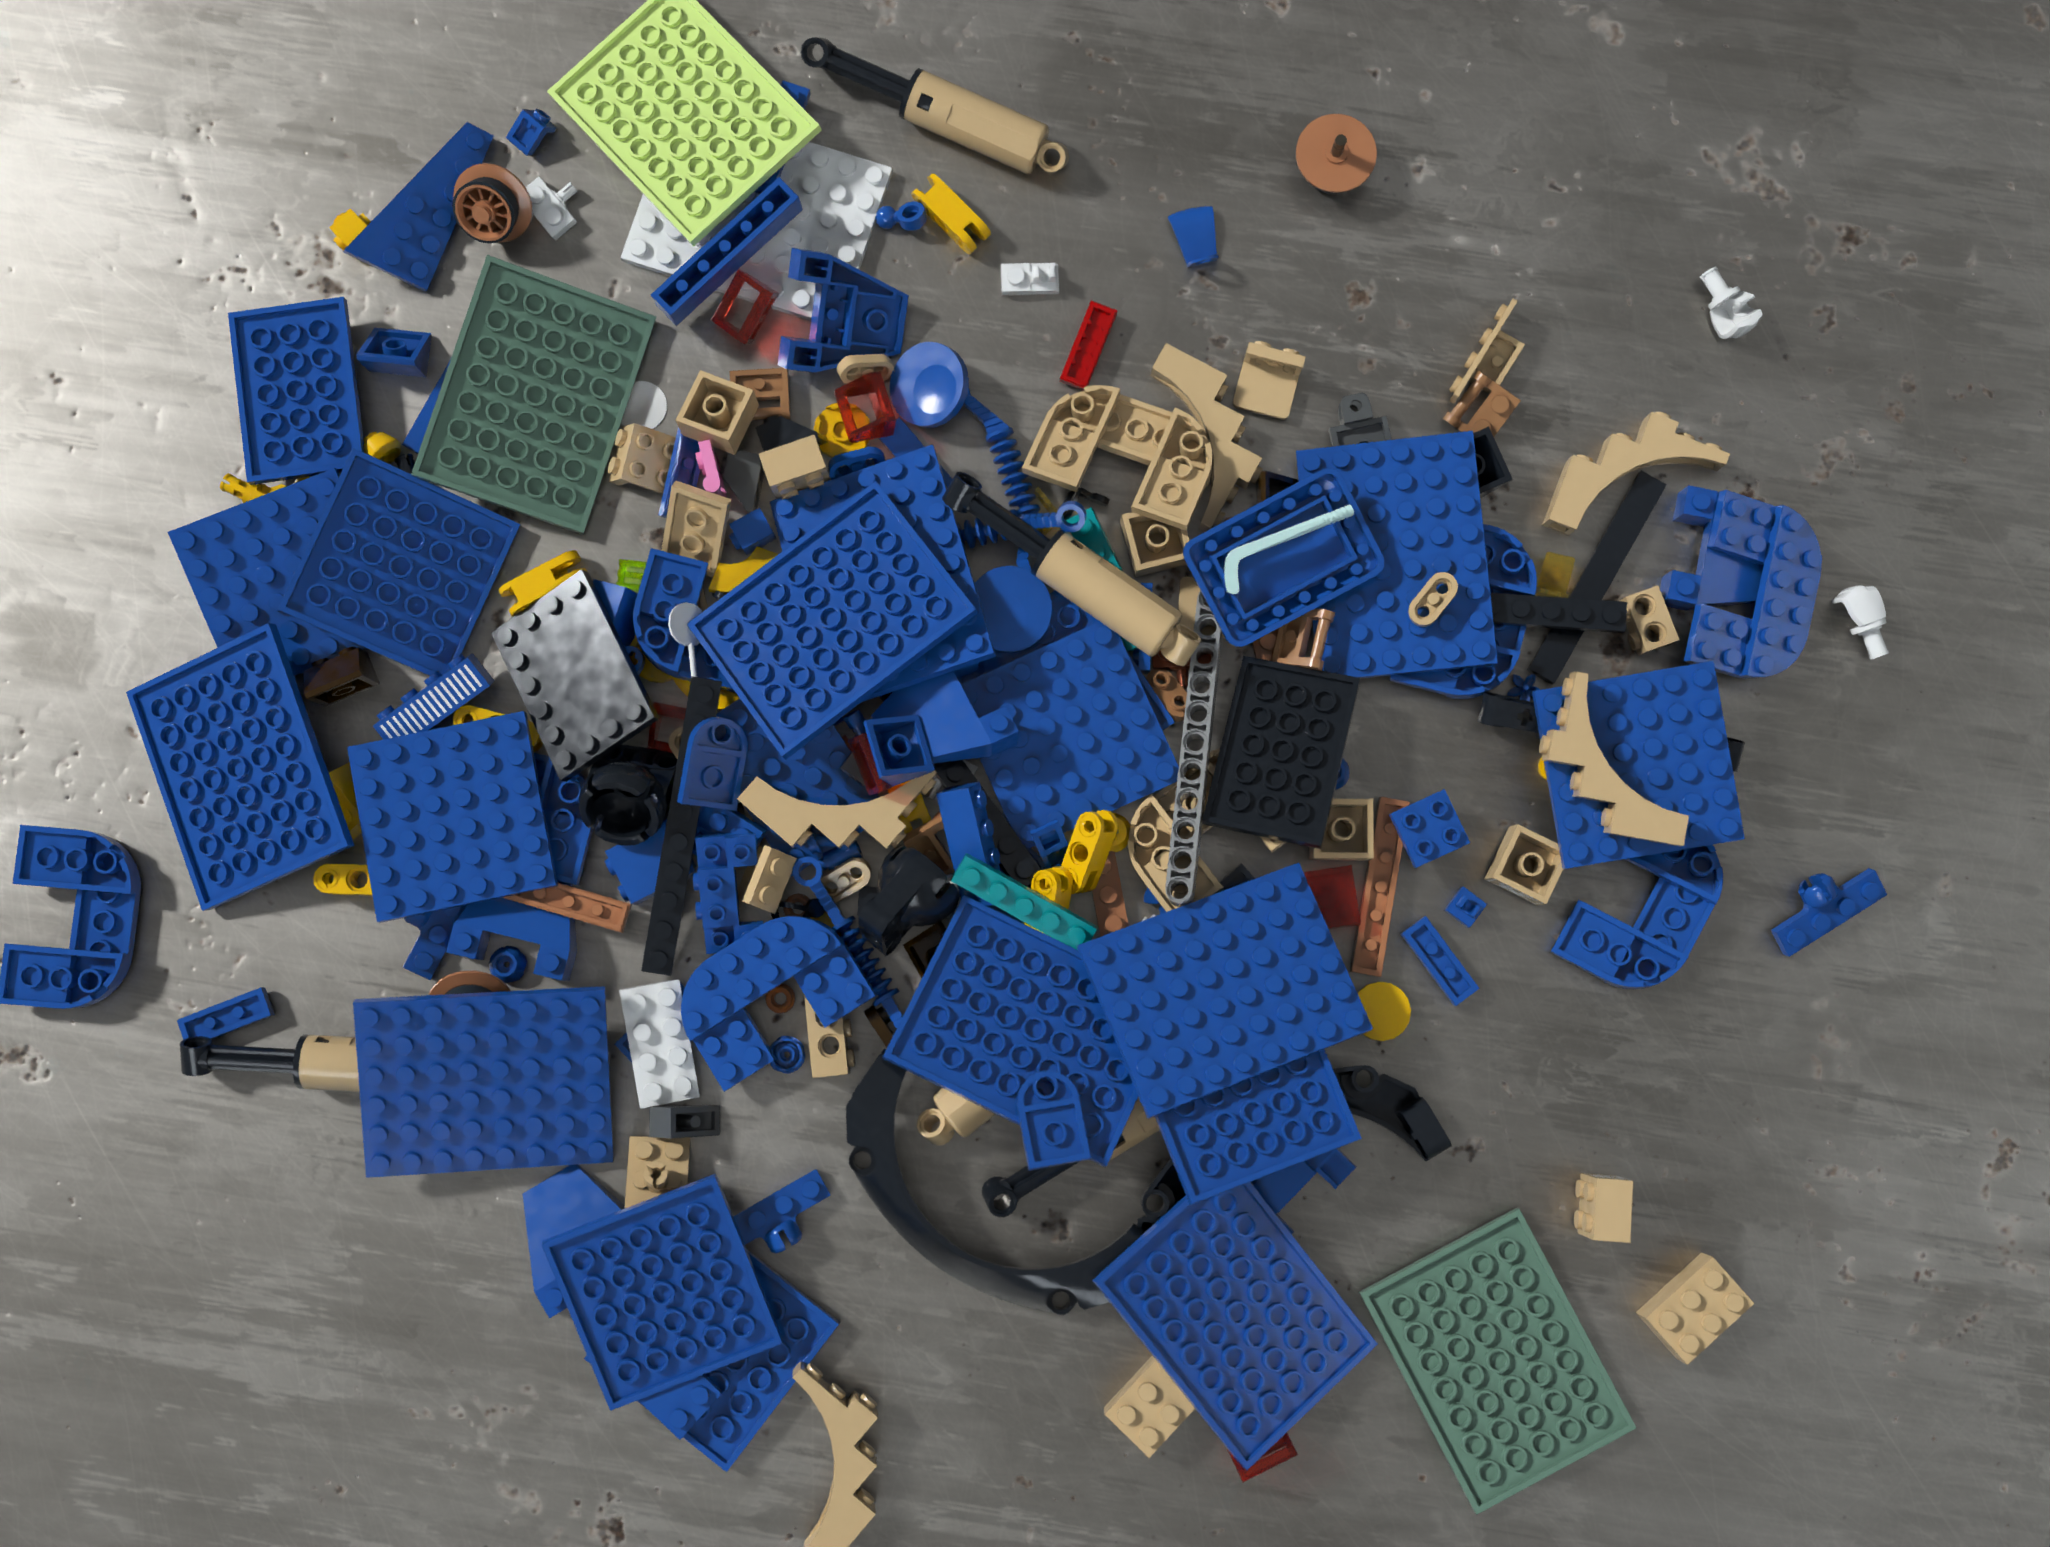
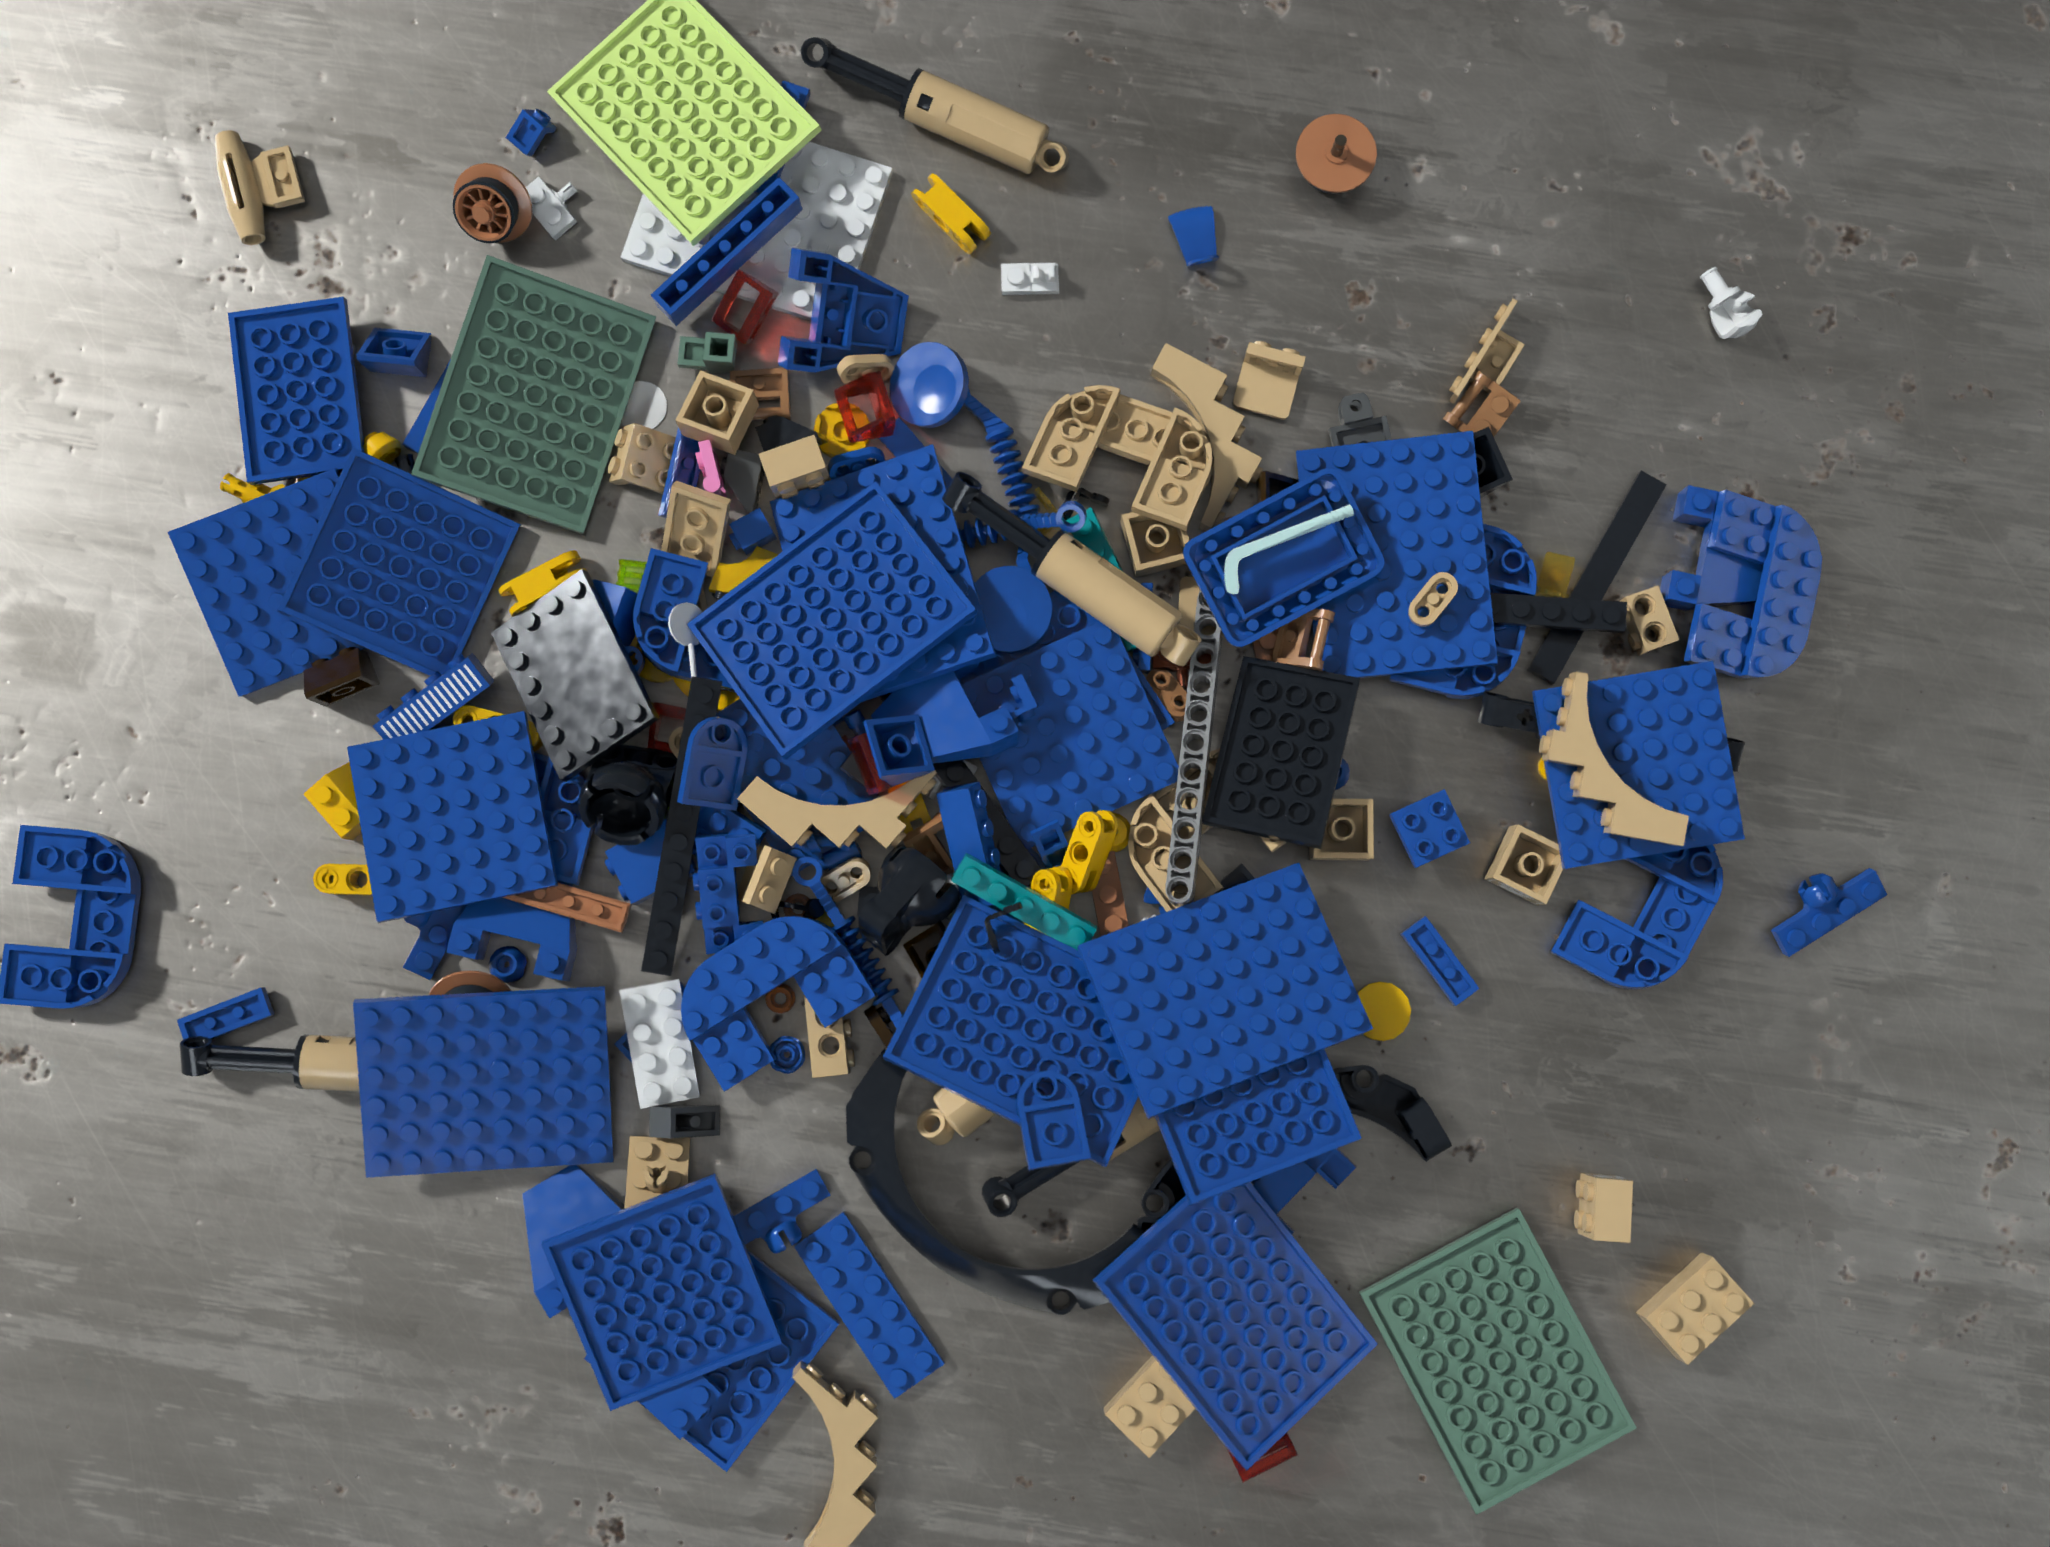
(239, 767): blue plate -> none
(250, 184): none -> tan plate
(348, 227): yellow brick -> none
(419, 220): blue wing -> none
(711, 353): none -> sand green brick
(869, 1304): none -> blue plate
(910, 216): blue plate -> none
(989, 929): none -> black piece
(1022, 692): none -> blue bracket
(1088, 345): red plate -> none
(1335, 895): clear red plate -> none
(1378, 892): nougat plate -> none
(1465, 907): blue tile -> none
(1523, 688): blue plant -> none
(1654, 445): tan arch -> none
(1869, 613): white piece -> none

